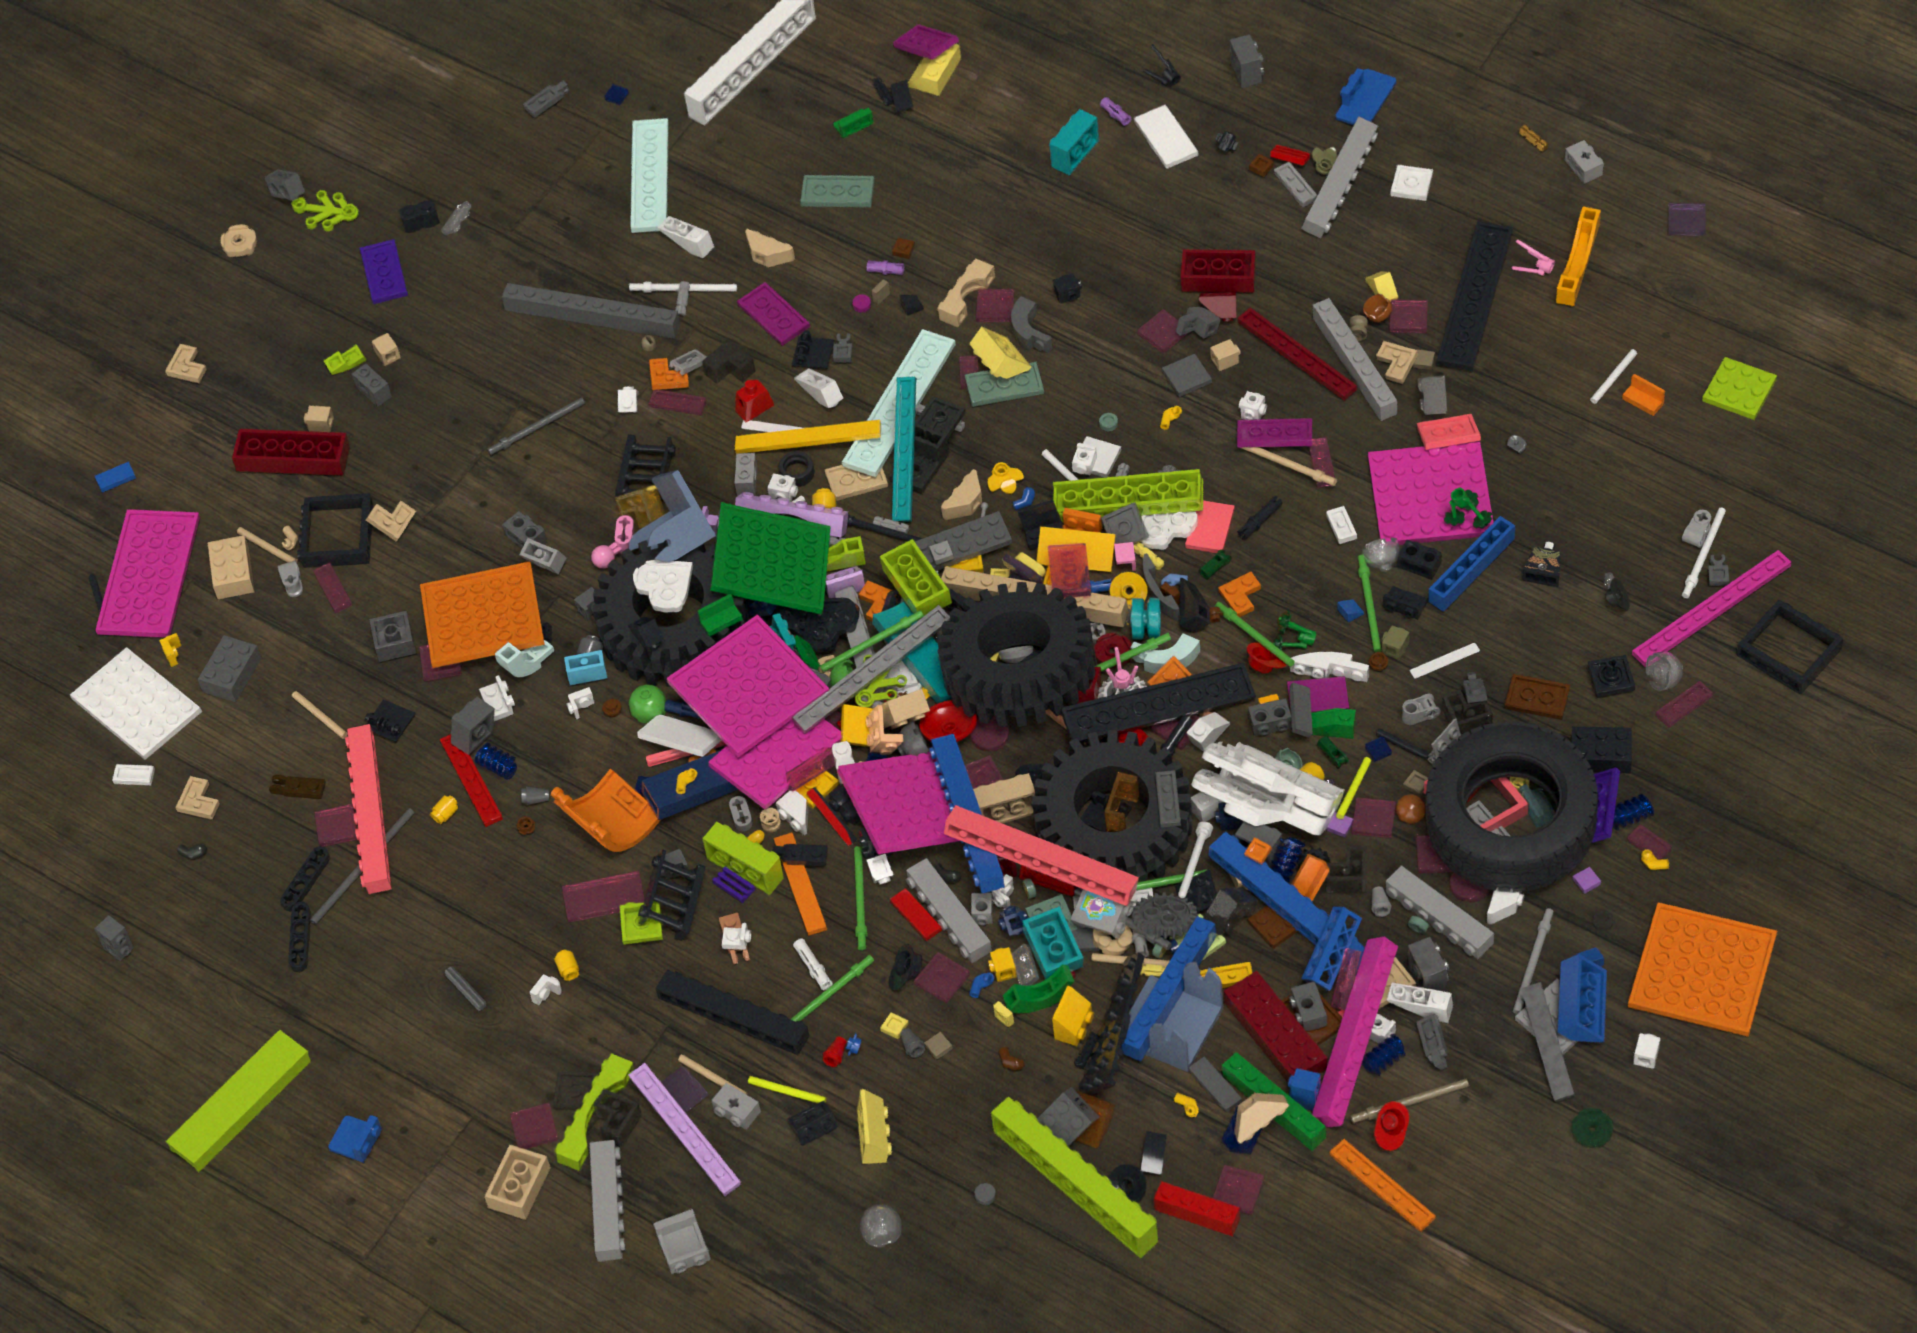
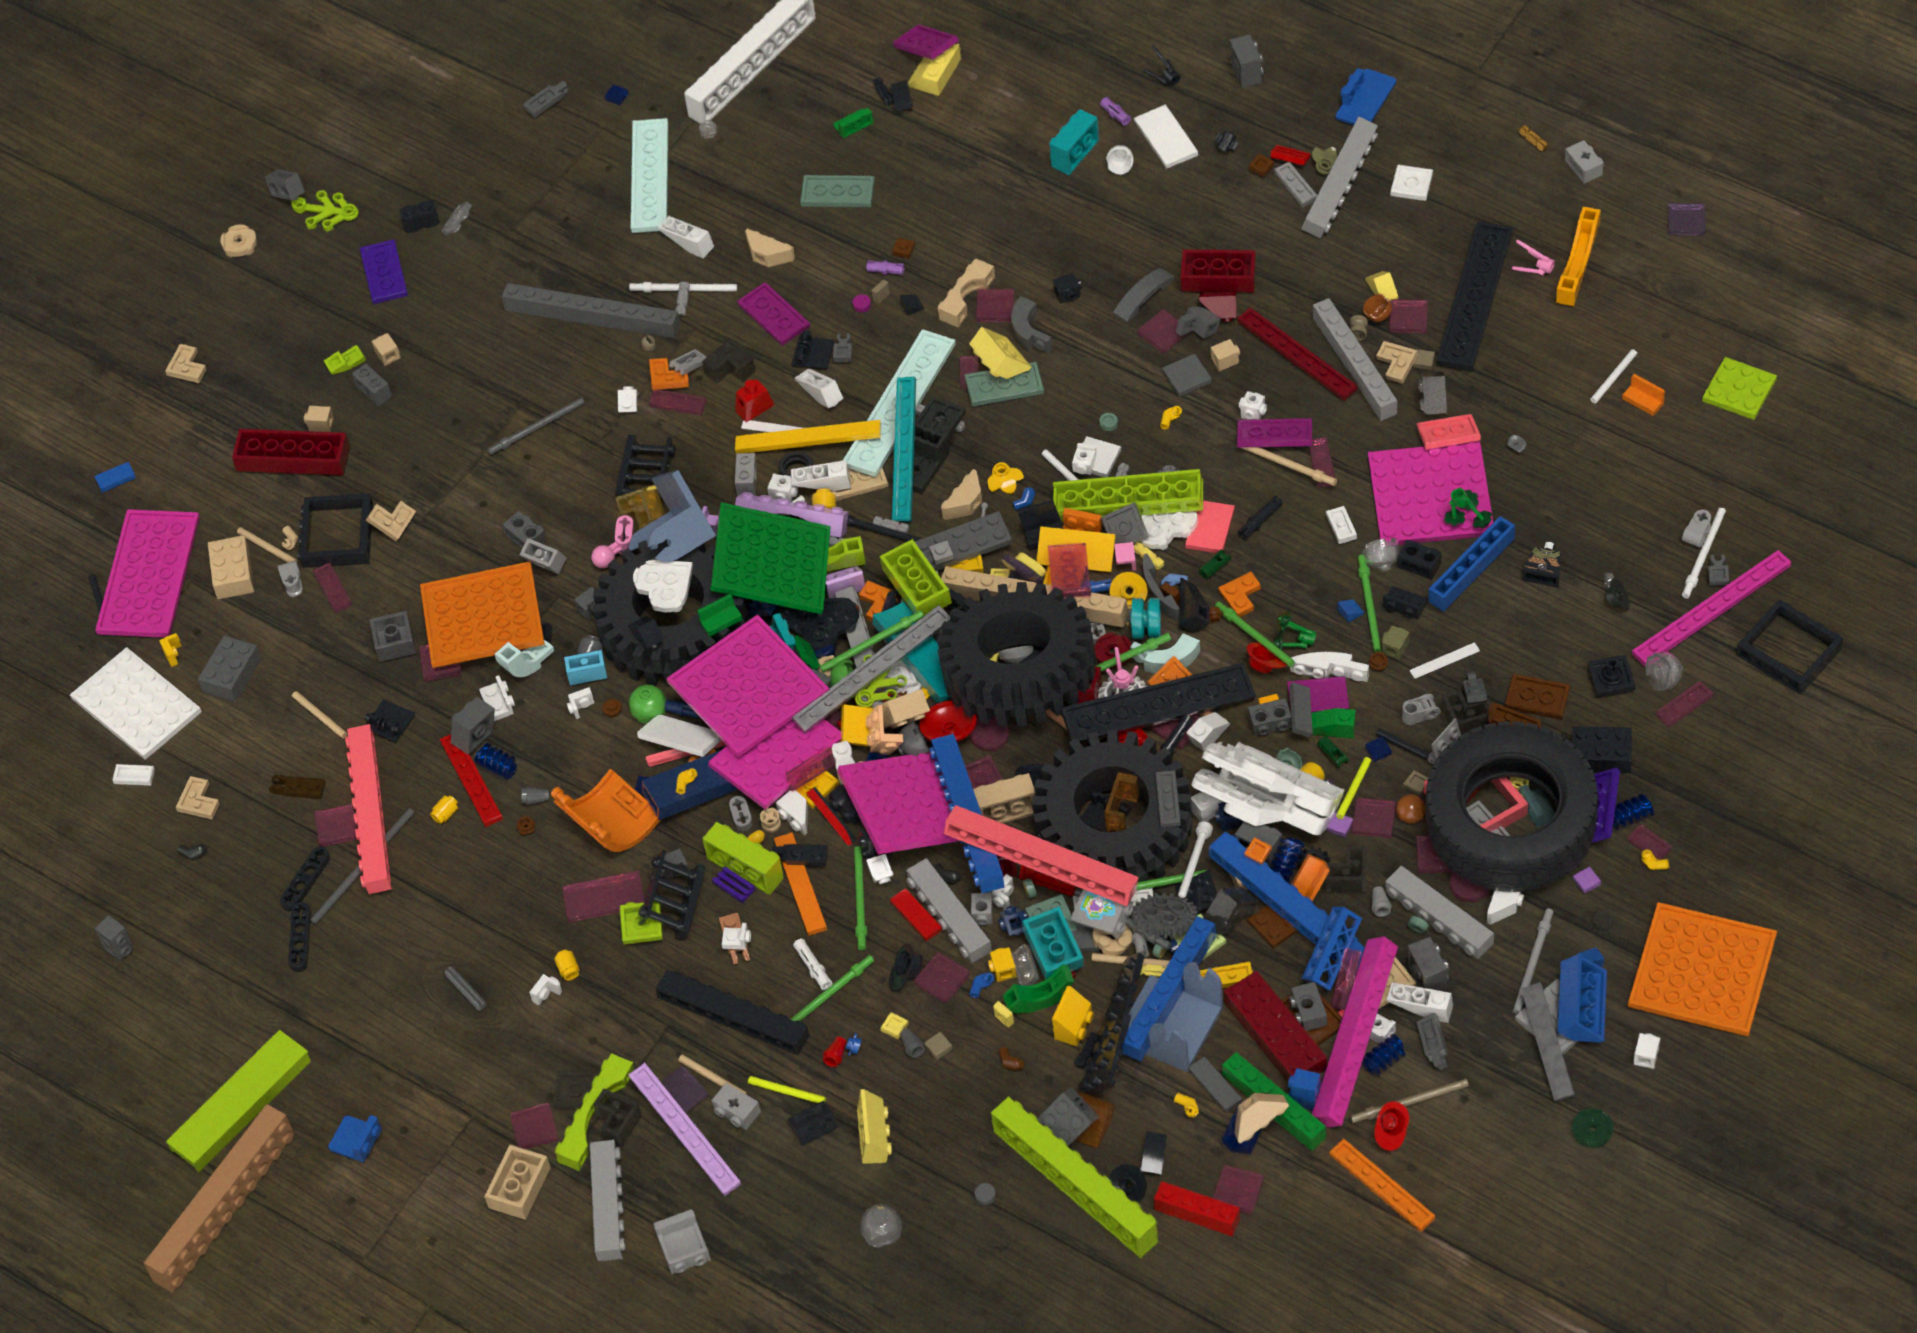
(219, 1198): none -> medium nougat brick
(707, 129): none -> clear tile
(826, 651): none -> clear blue tile
(829, 476): none -> white slope
(1120, 159): none -> white hair
(1140, 292): none -> dark grey slope
(1500, 713): none -> reddish brown plate

